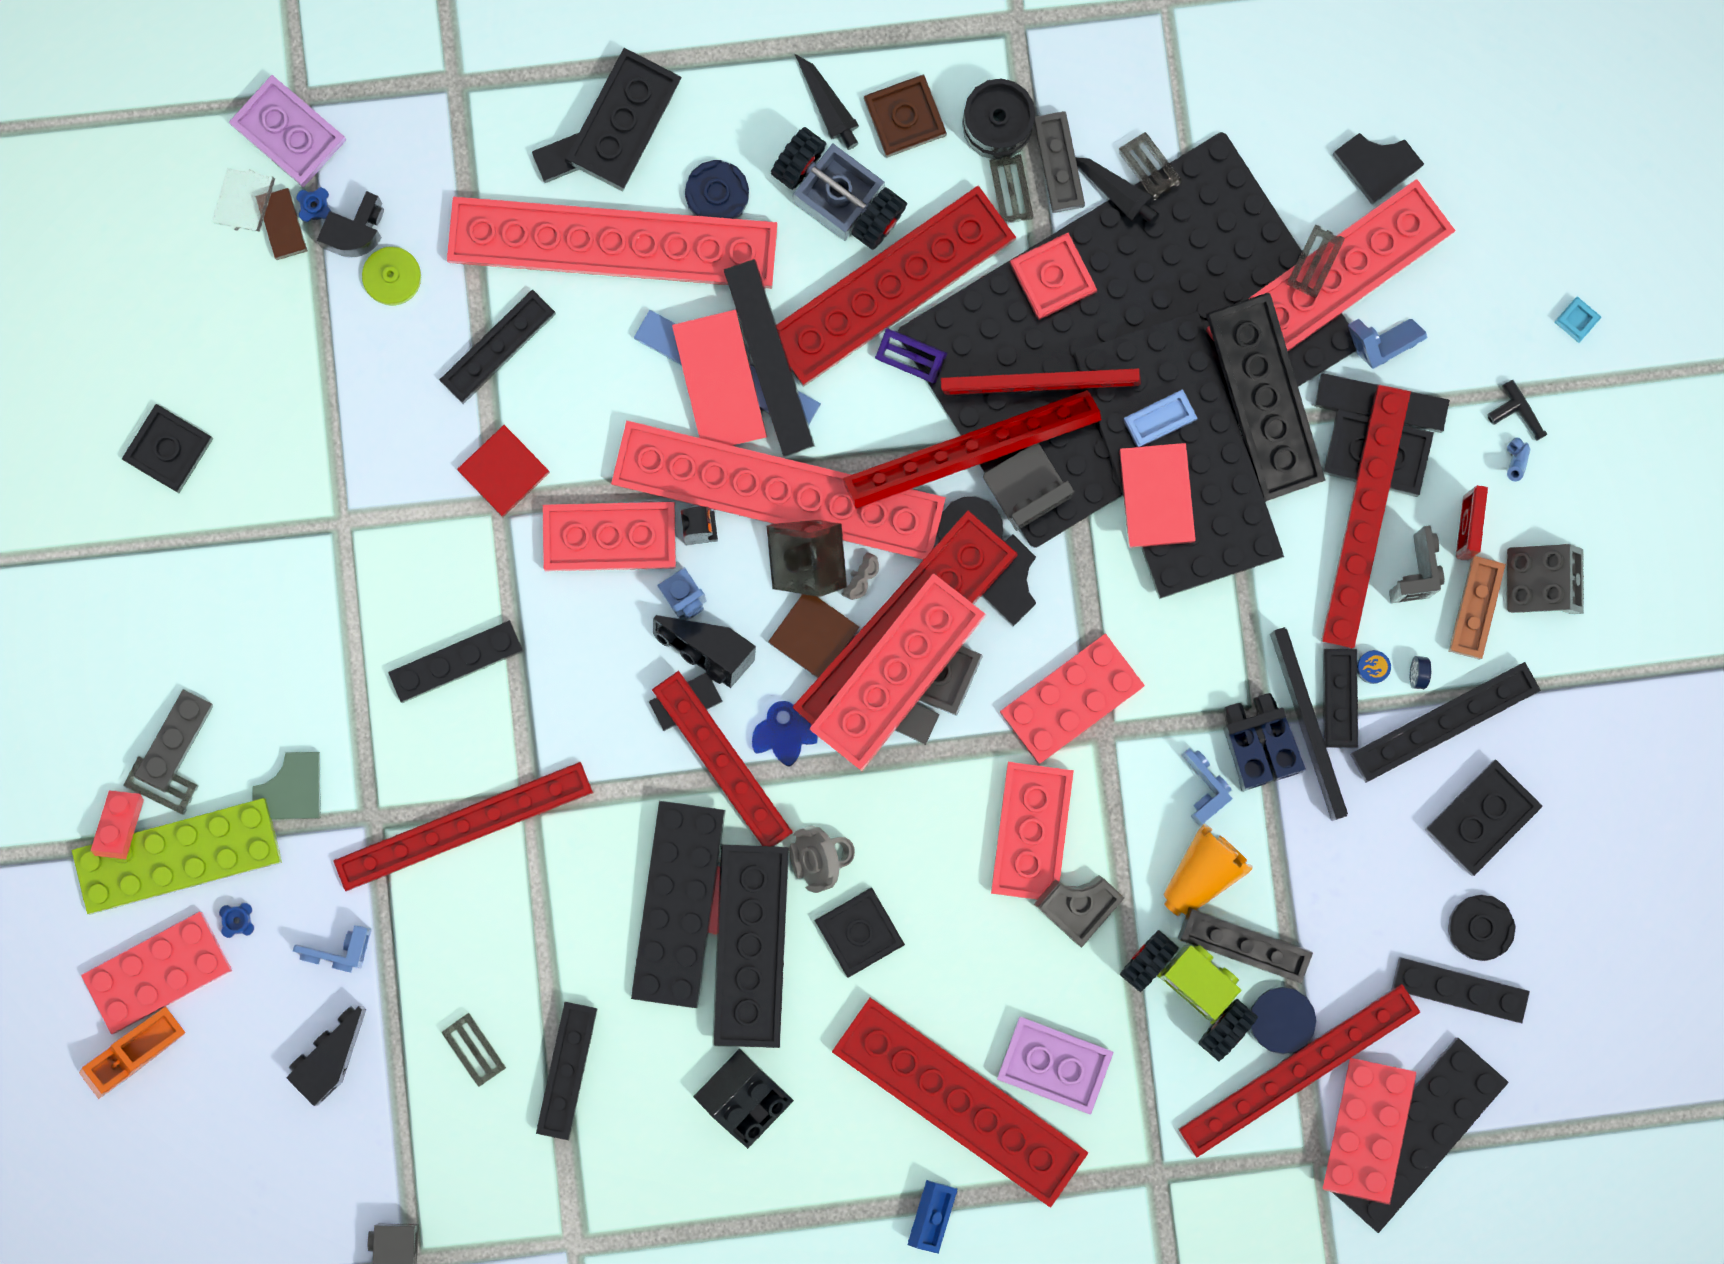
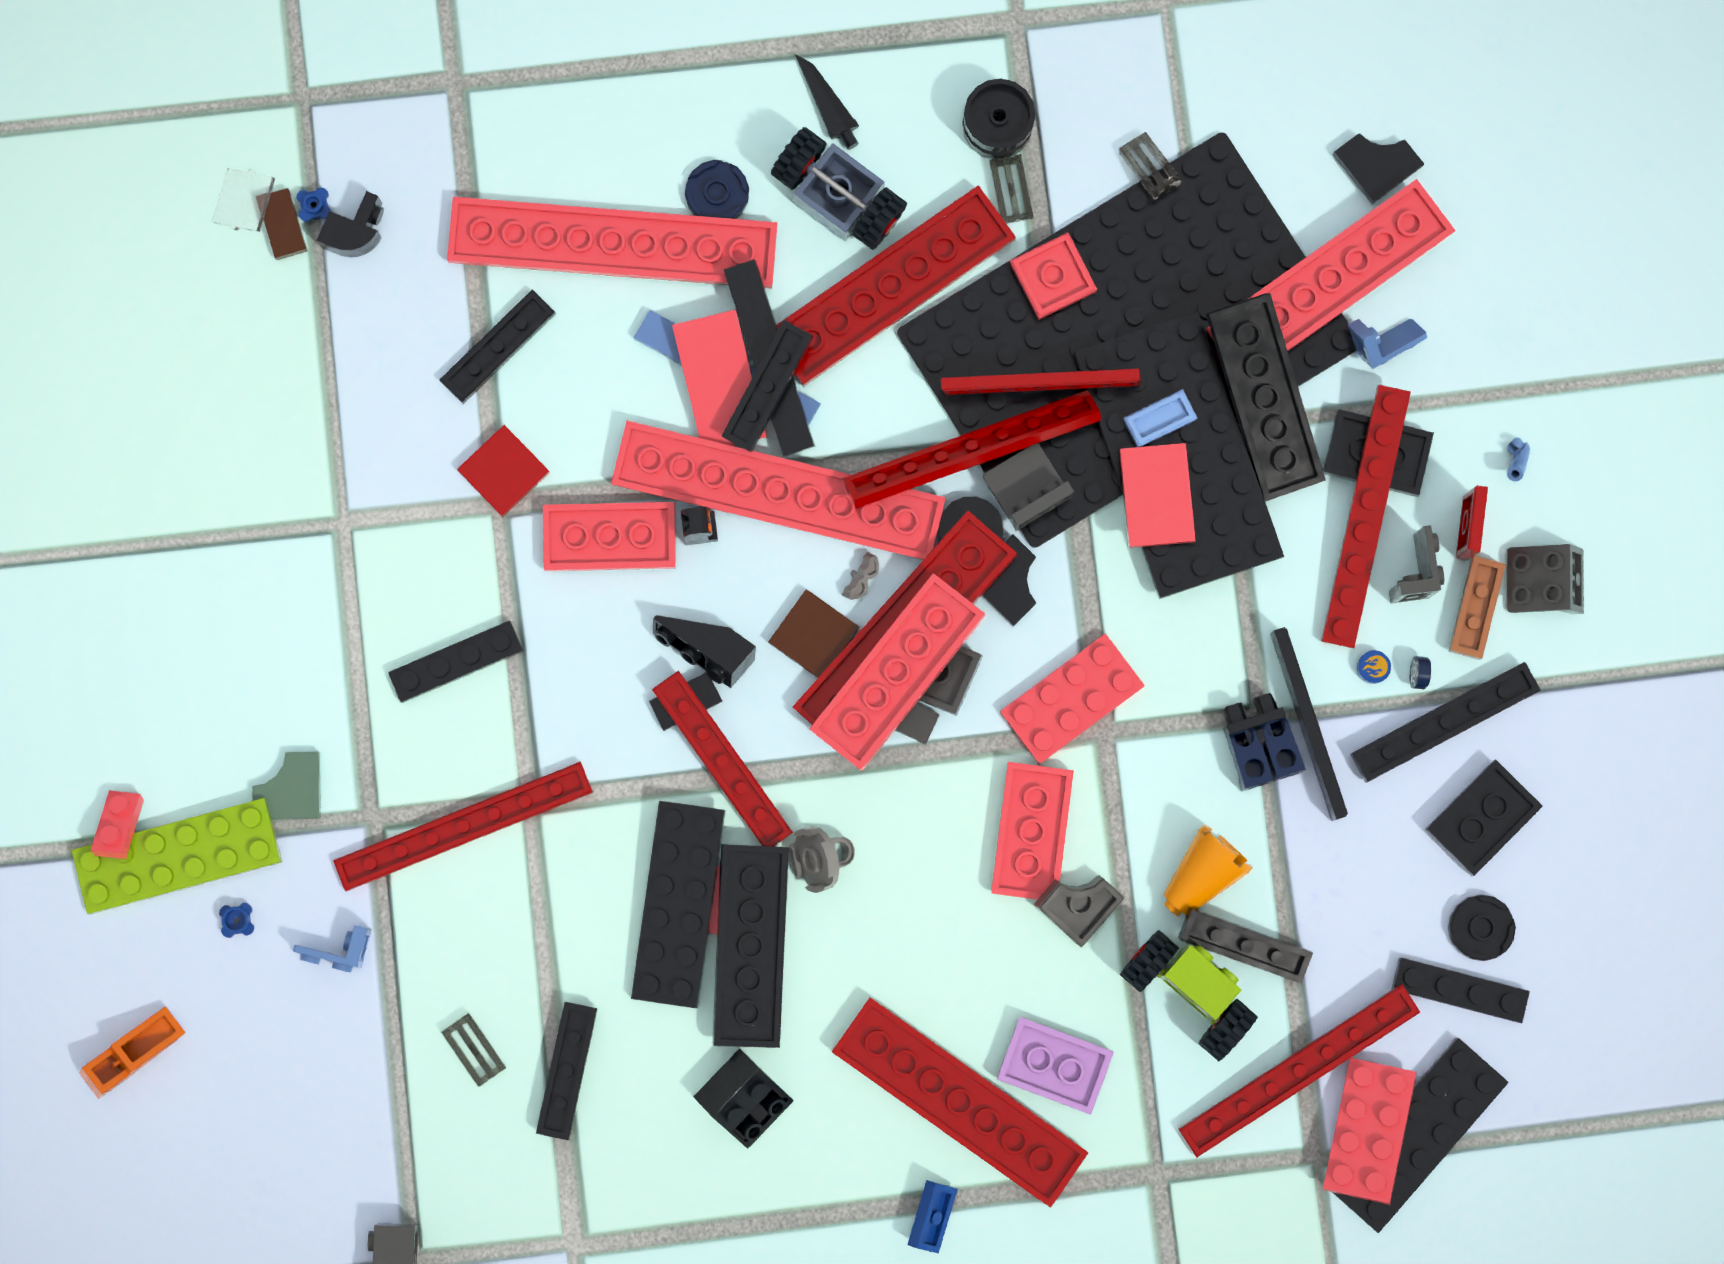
(156, 972): coral plate -> none
(167, 448): black tile -> none
(173, 741): dark grey plate -> none
(186, 797): clear smoke tile -> none
(287, 131): lavender plate -> none
(327, 1064): black slope -> none
(391, 276): lime piece -> none
(552, 158): black tile -> none
(623, 119): black plate -> none
(683, 594): medium blue bracket -> none
(767, 386): none -> black plate
(783, 738): clear blue plate -> none
(807, 557): clear smoke slope -> none
(859, 932): black tile -> none
(905, 116): reddish brown tile -> none
(935, 365): dark purple tile -> none
(1059, 162): dark grey plate -> none
(1125, 195): black bar -> none
(1207, 805): medium blue bracket -> none
(1284, 1020): dark blue tile -> none
(1327, 237): clear smoke tile -> none
(1340, 698): black tile -> none
(1357, 397): black tile -> none
(1520, 404): black piece -> none
(1577, 319): medium azure tile -> none

